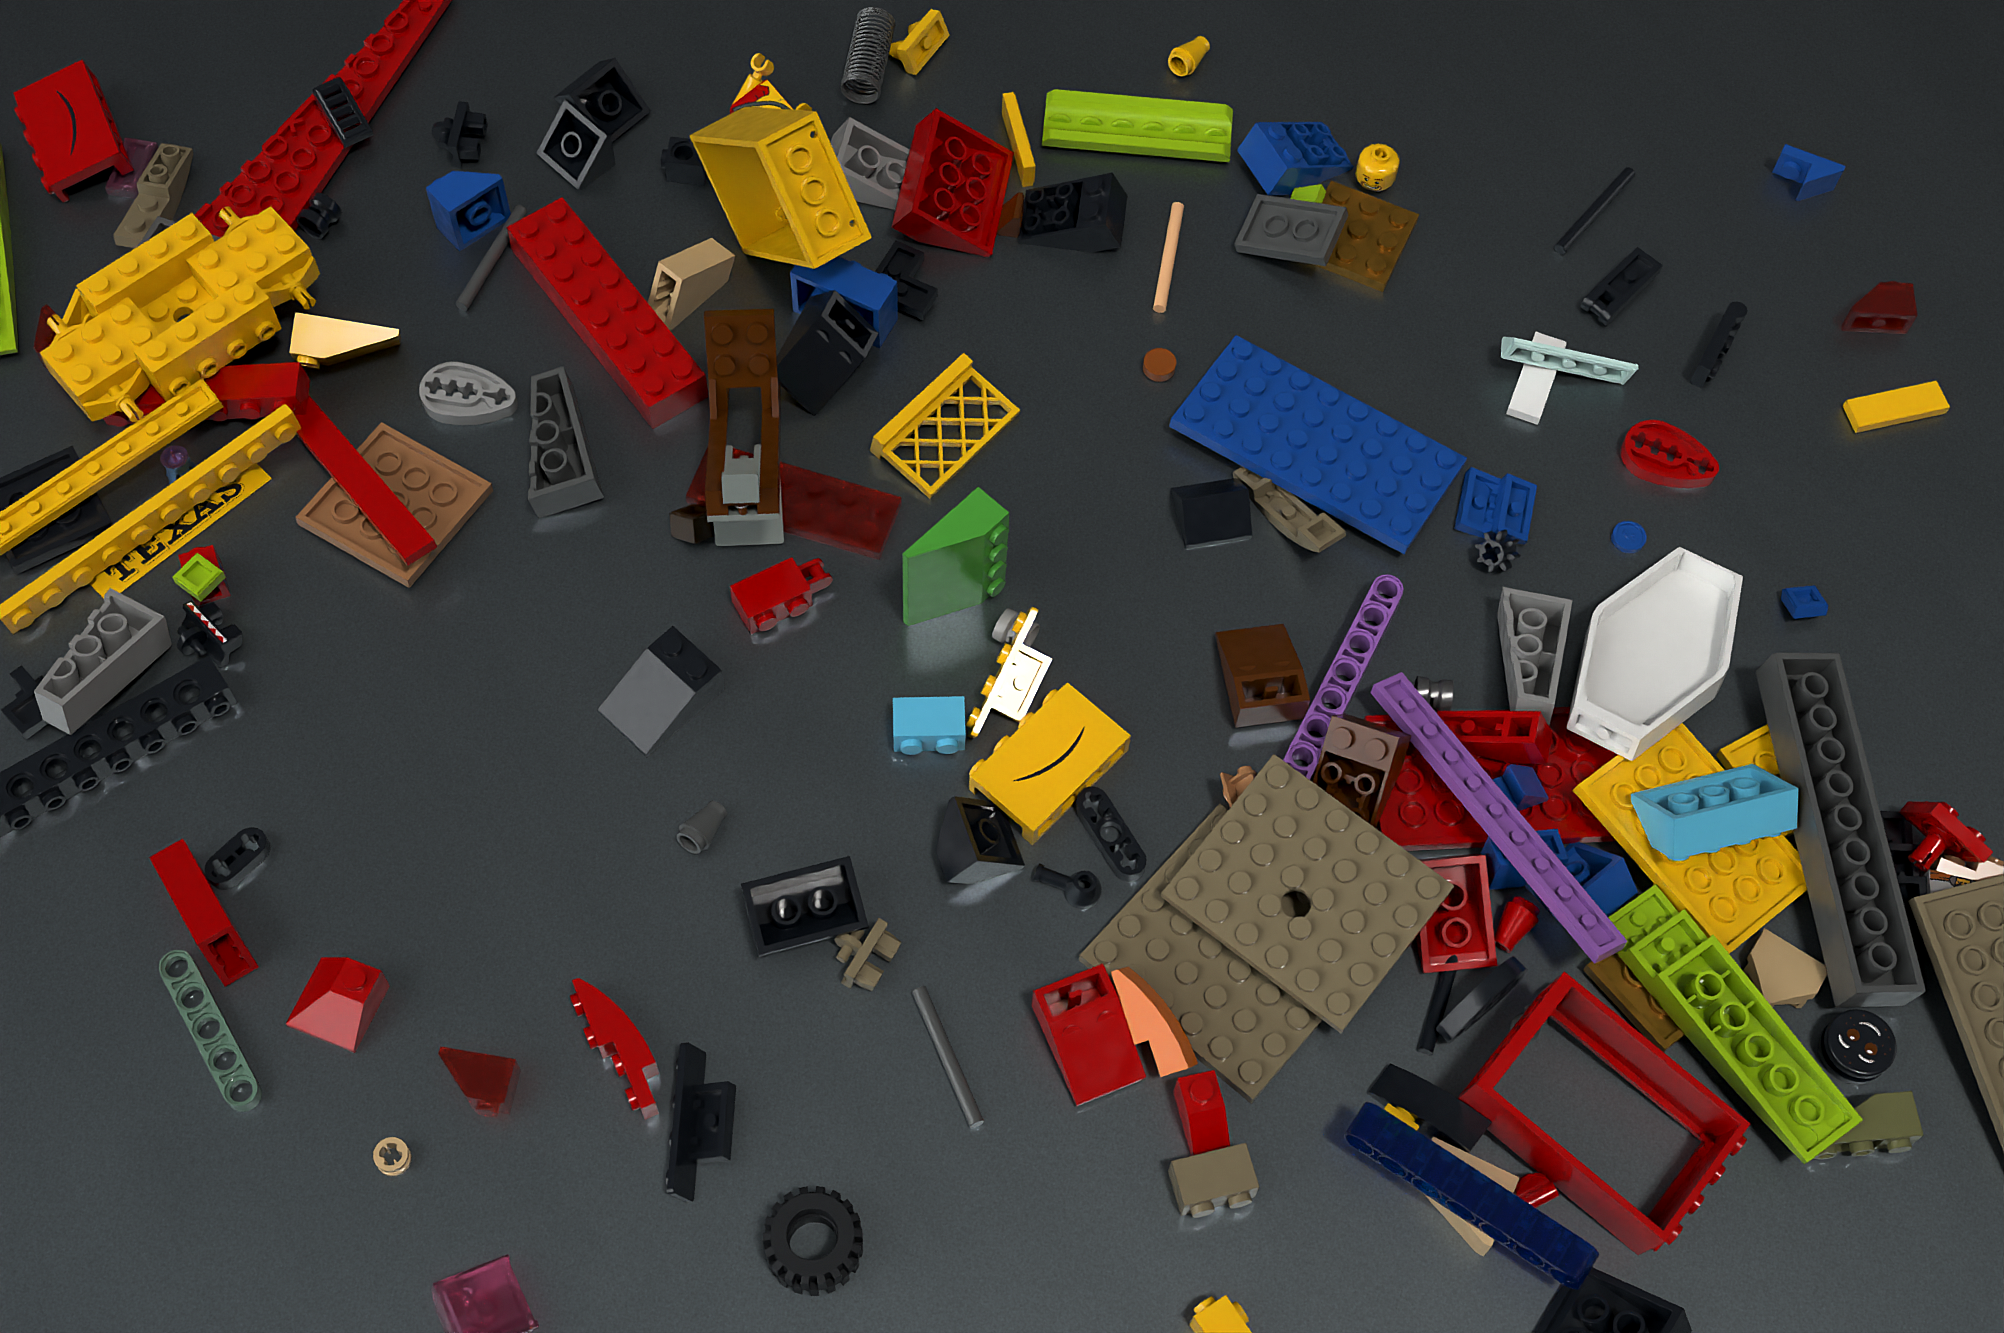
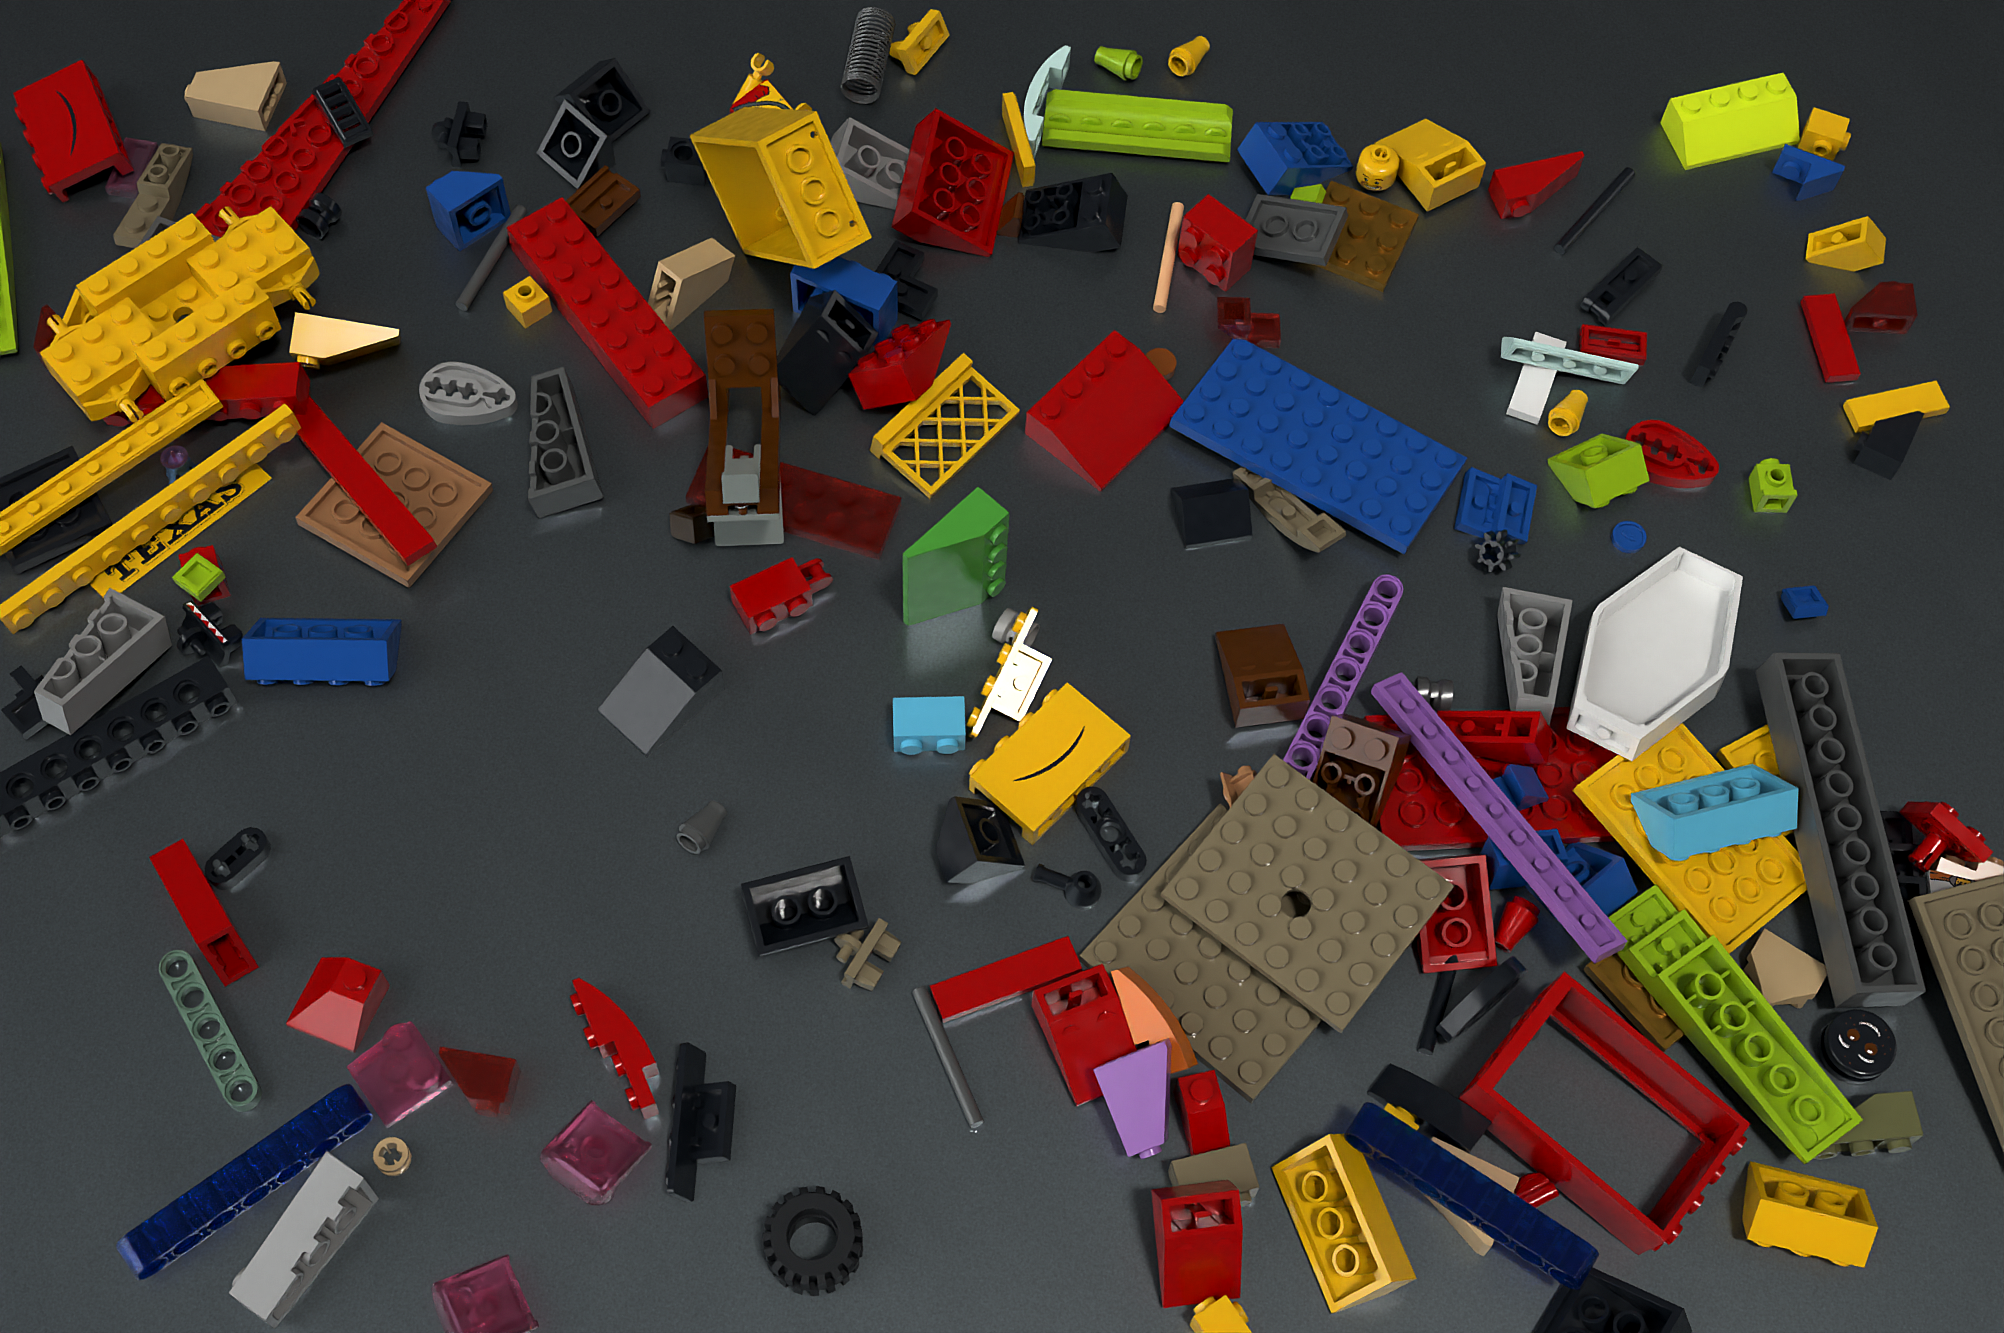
(237, 94): none -> tan slope
(243, 1182): none -> clear blue beam
(303, 1240): none -> light grey wedge
(321, 650): none -> blue slope
(399, 1073): none -> clear pink slope
(527, 302): none -> yellow plate
(593, 1155): none -> clear pink slope
(603, 200): none -> reddish brown plate
(900, 365): none -> red slope
(1005, 979): none -> red tile
(1049, 75): none -> light aqua slope
(1104, 411): none -> red slope
(1121, 62): none -> lime cone
(1139, 1097): none -> medium lavender slope
(1198, 1242): none -> red slope
(1217, 242): none -> red brick
(1238, 322): none -> clear red slope
(1343, 1223): none -> yellow slope
(1435, 163): none -> yellow slope
(1527, 185): none -> red slope
(1568, 413): none -> yellow cone
(1600, 469): none -> lime slope
(1613, 347): none -> red tile
(1732, 121): none -> neon yellow slope
(1772, 486): none -> lime brick
(1808, 1215): none -> yellow slope
(1824, 134): none -> yellow brick
(1830, 338): none -> red tile
(1847, 245): none -> yellow slope
(1887, 444): none -> black slope

